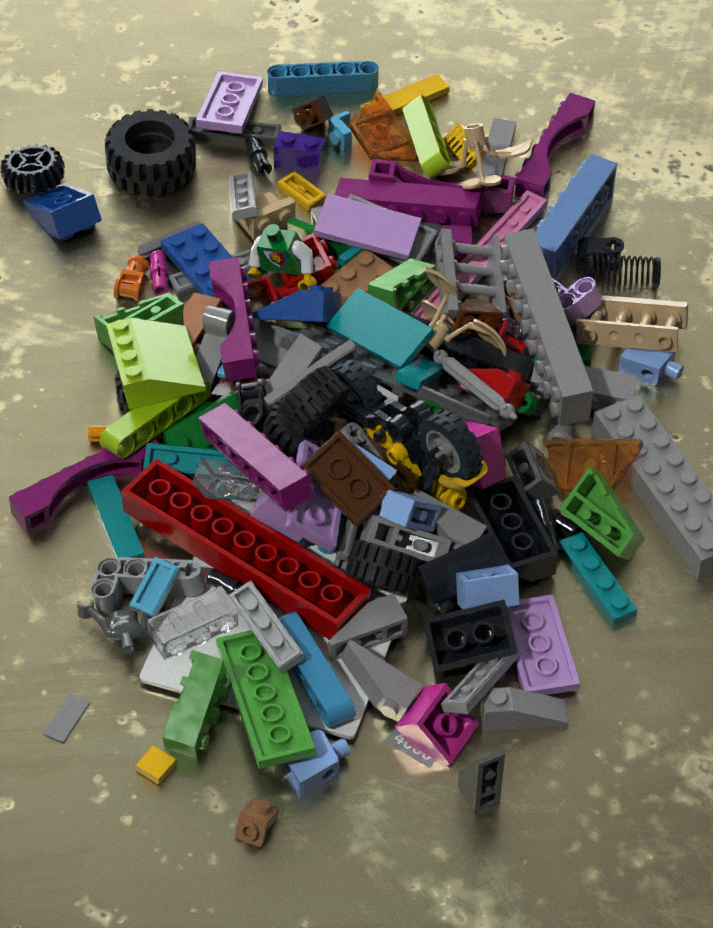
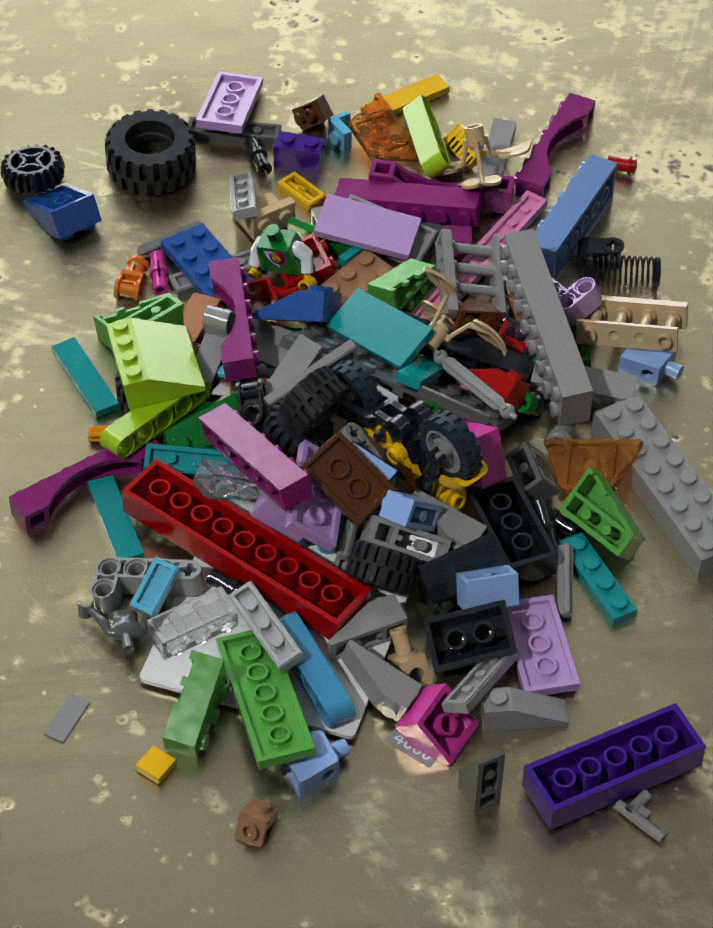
(85, 377): none -> teal tile
(322, 78): dark azure beam -> none
(407, 656): none -> tan bracket
(565, 581): none -> light grey axle
(613, 766): none -> dark purple brick
(624, 164): none -> red pin
(640, 815): none -> light grey hose

